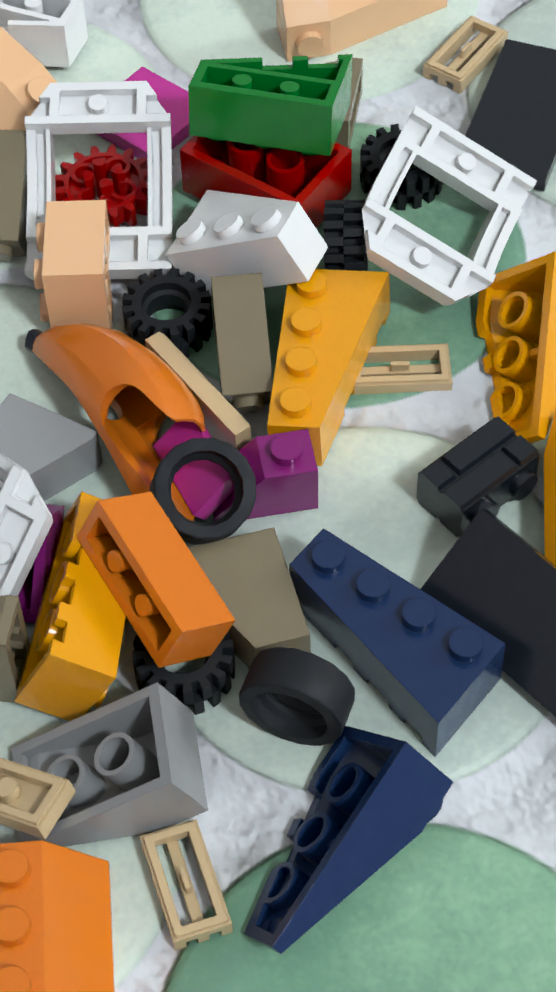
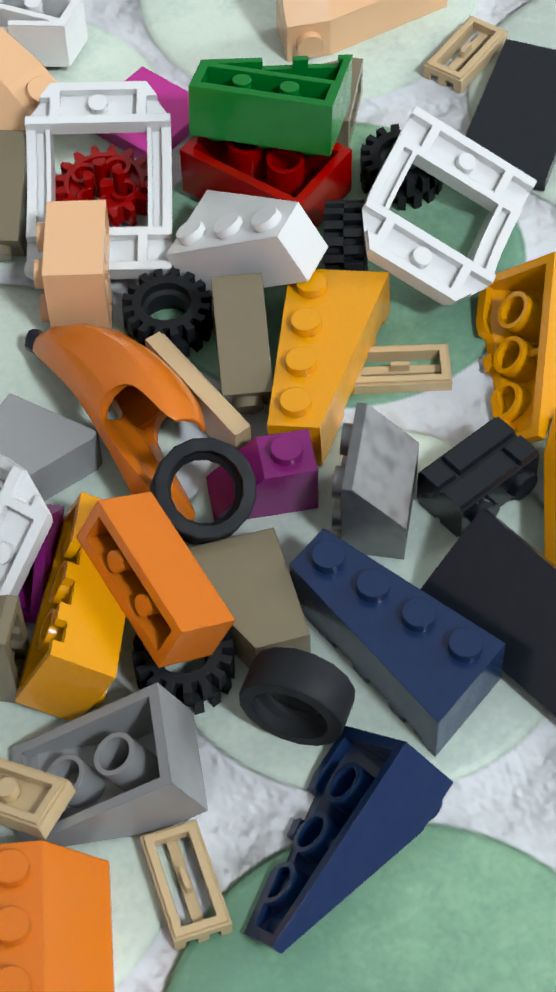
(200, 482): dark pink tile -> none
(375, 484): none -> flat silver slope

